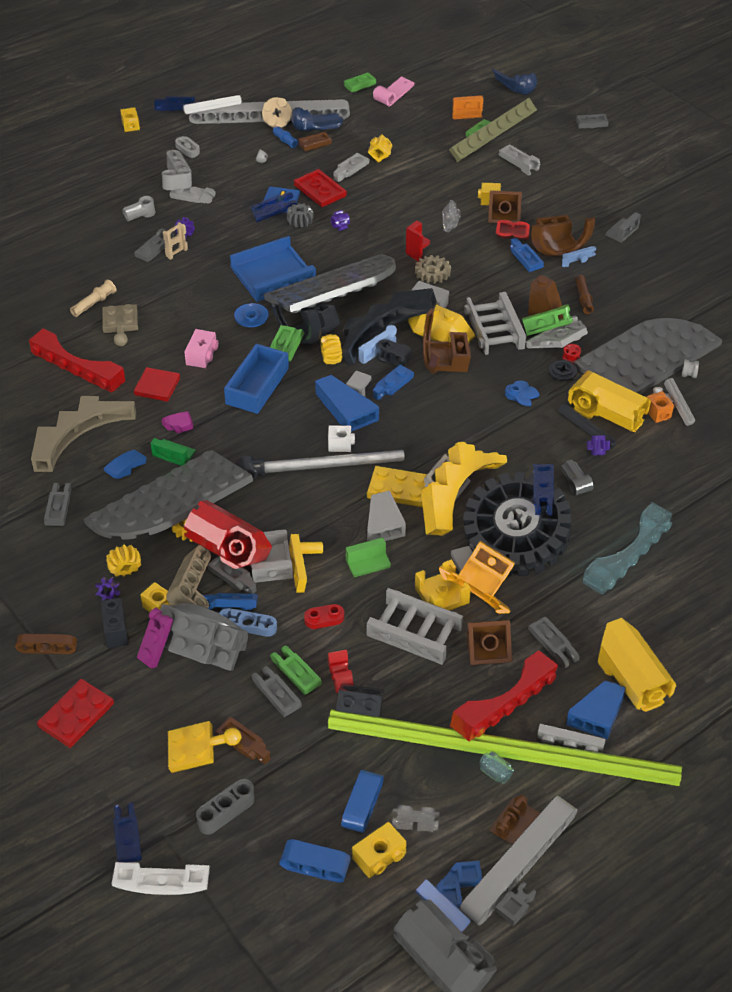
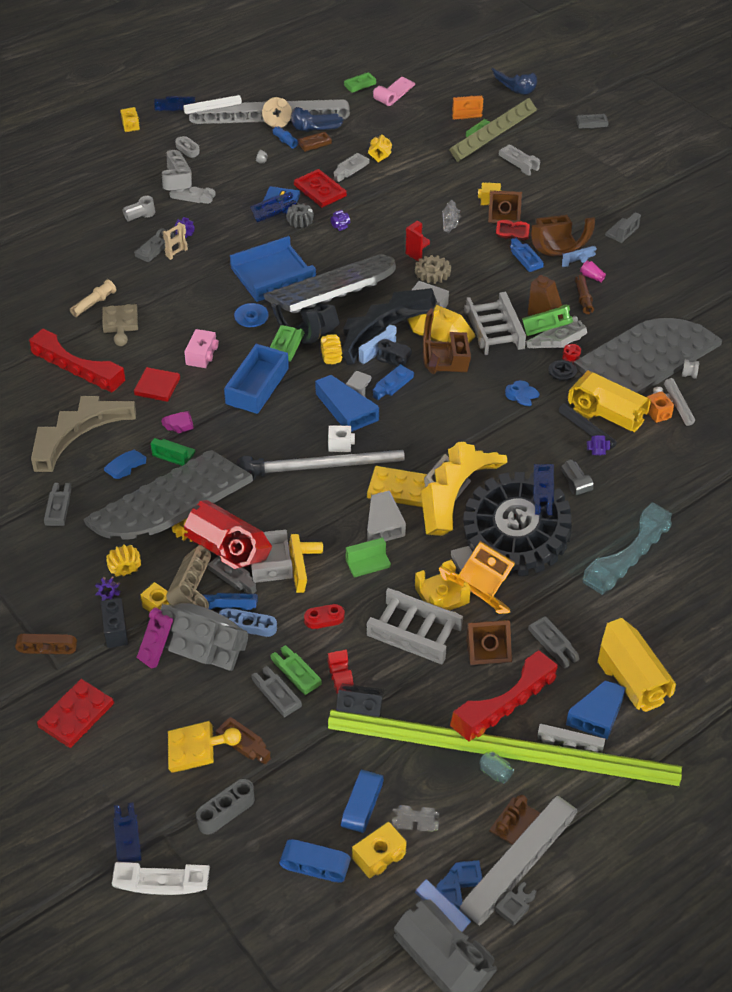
(592, 271): none -> dark pink cone

